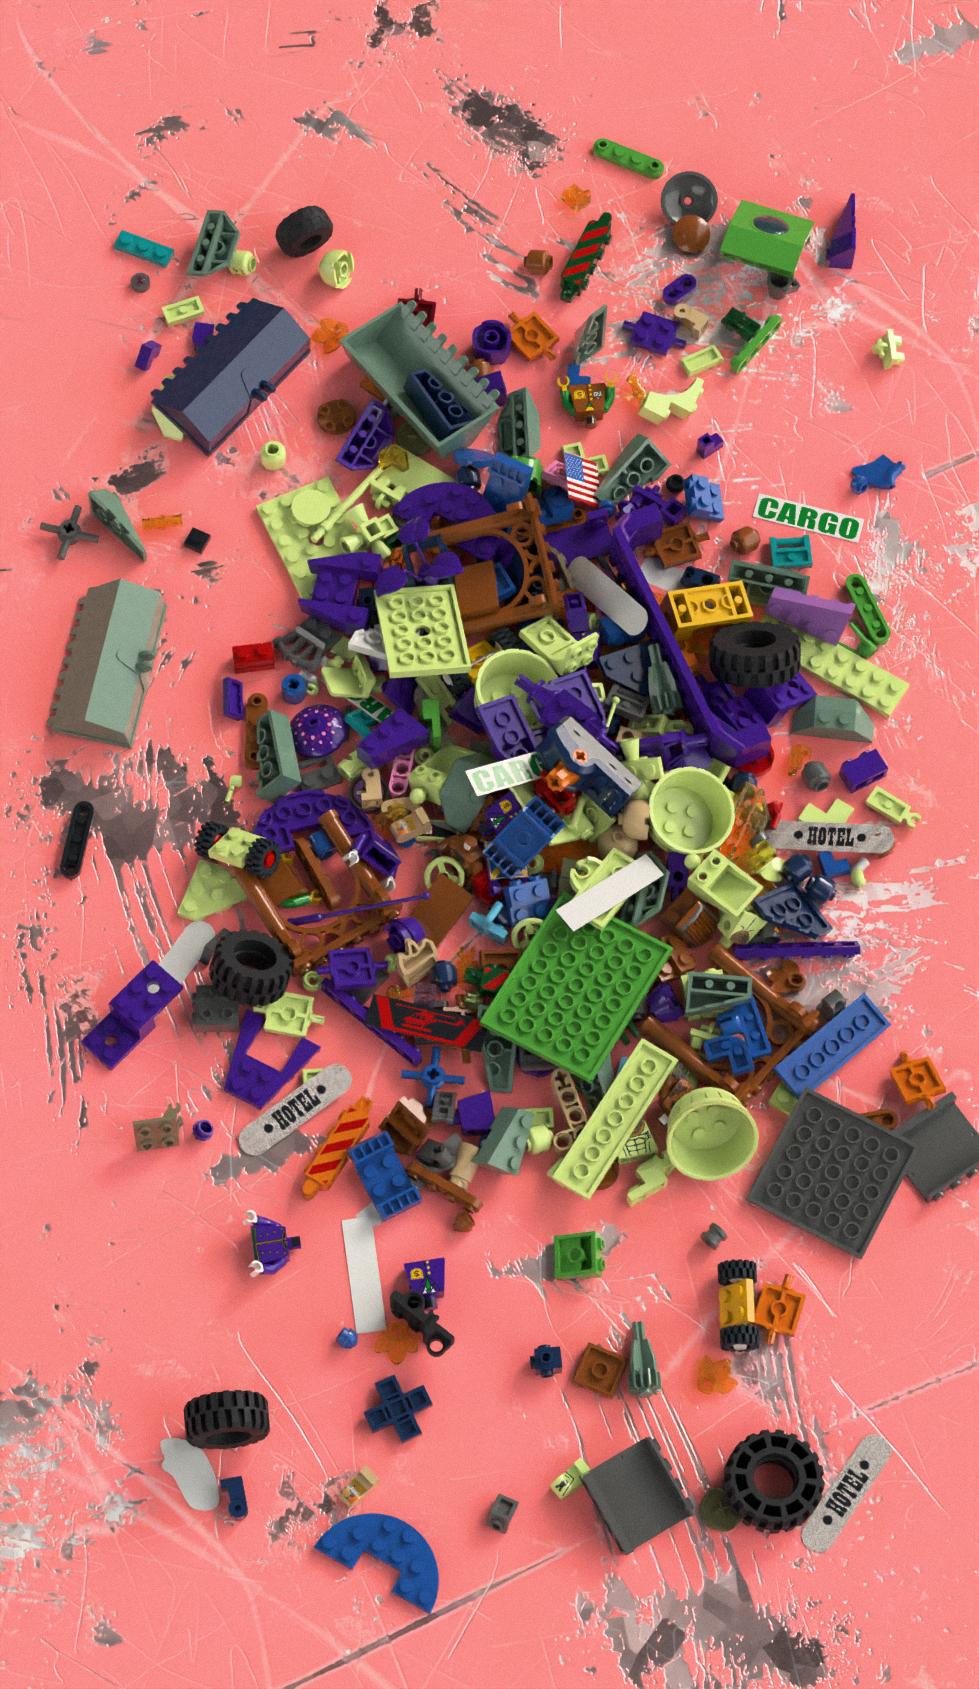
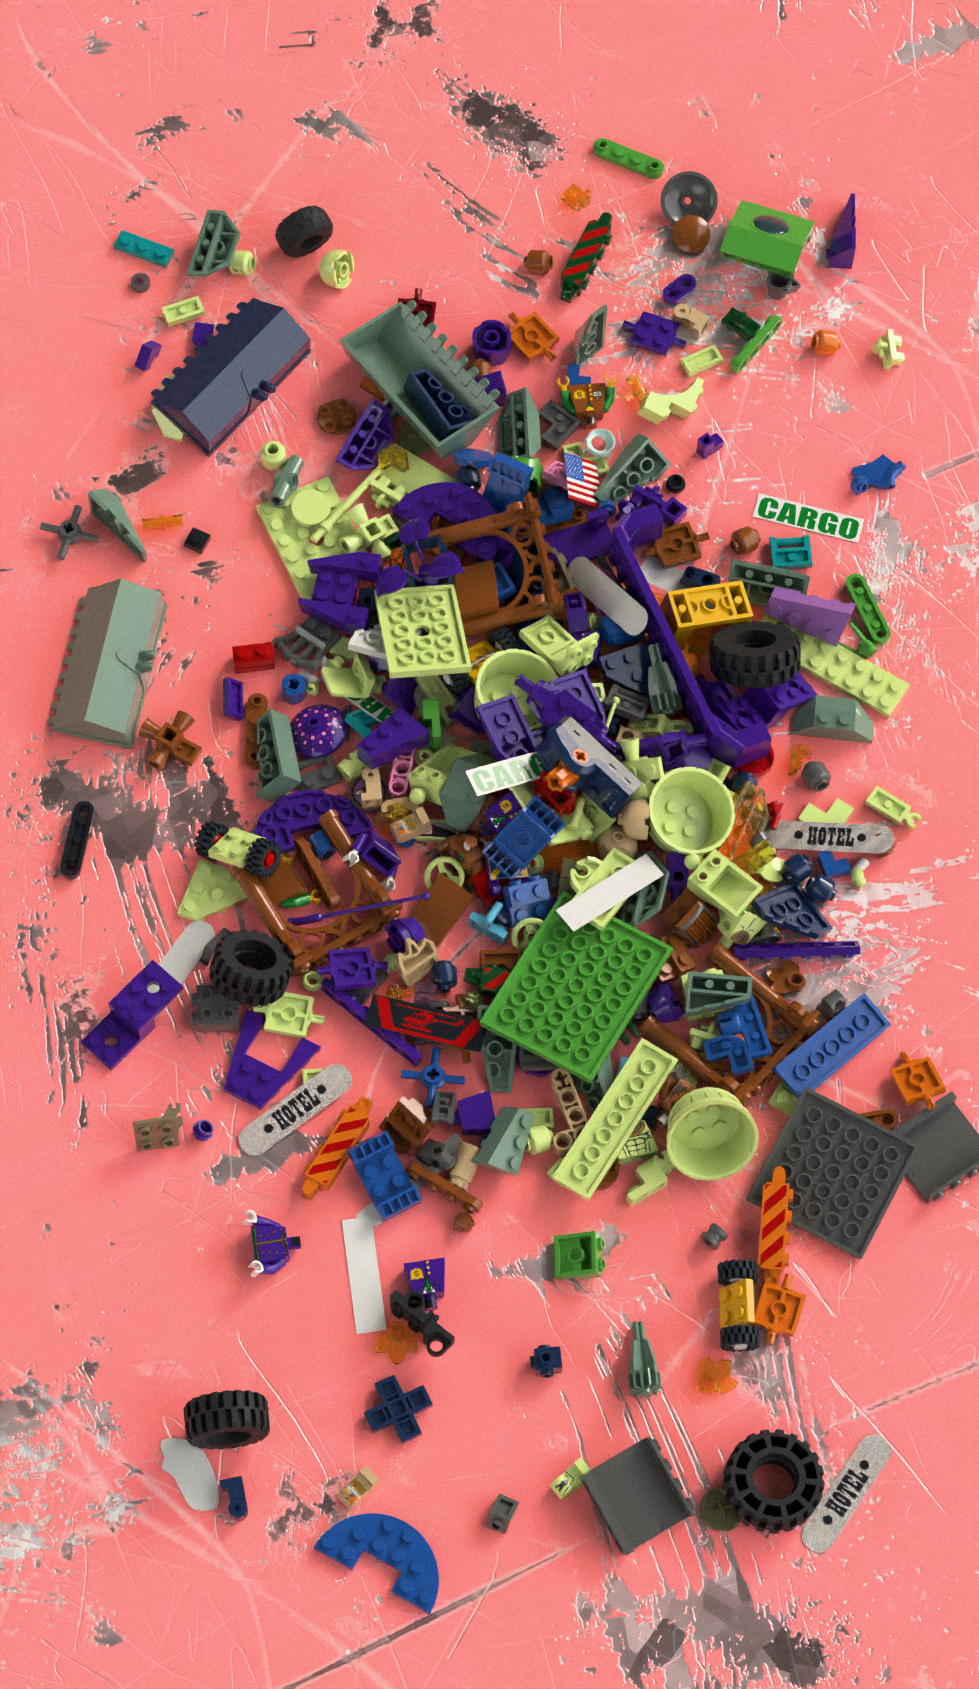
(170, 741): none -> dark orange brick
(235, 781): yellowish green hand -> none
(285, 481): none -> sand green piece
(327, 334): plate -> none
(347, 1338): blue plate -> none
(466, 963): clear yellow plate -> none
(562, 425): none -> dark grey plate
(600, 1370): dark orange plate -> none
(609, 443): none -> light aqua piece
(650, 1116): none -> dark blue plate
(703, 498): blue plate -> none
(774, 1226): none -> orange hinge
(825, 342): none -> orange head
(863, 770): dark purple brick -> none

